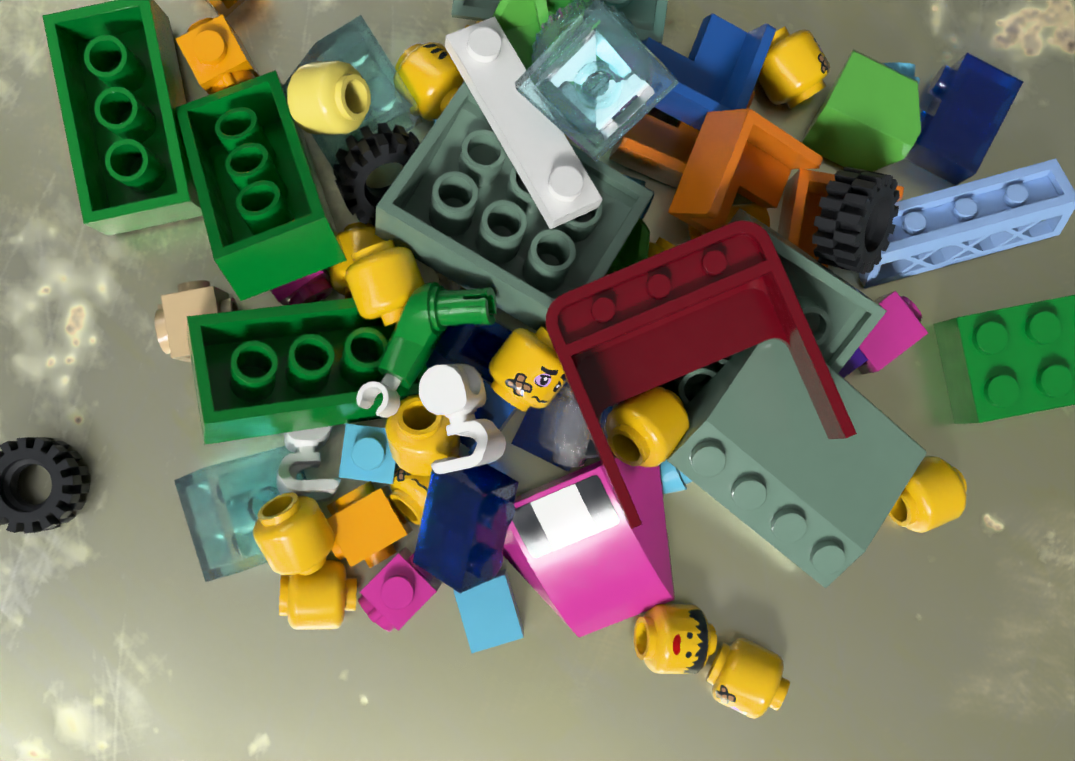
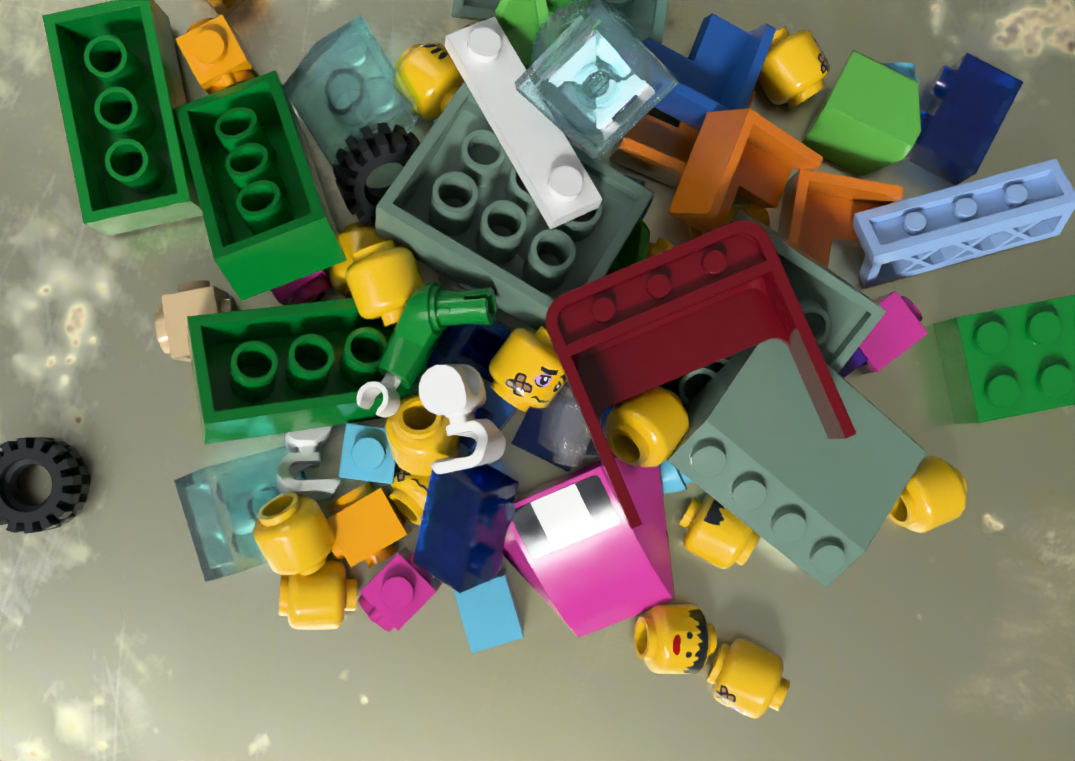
(328, 98): light yellow head -> none
(716, 533): none -> yellow head
(856, 219): black tyre -> none

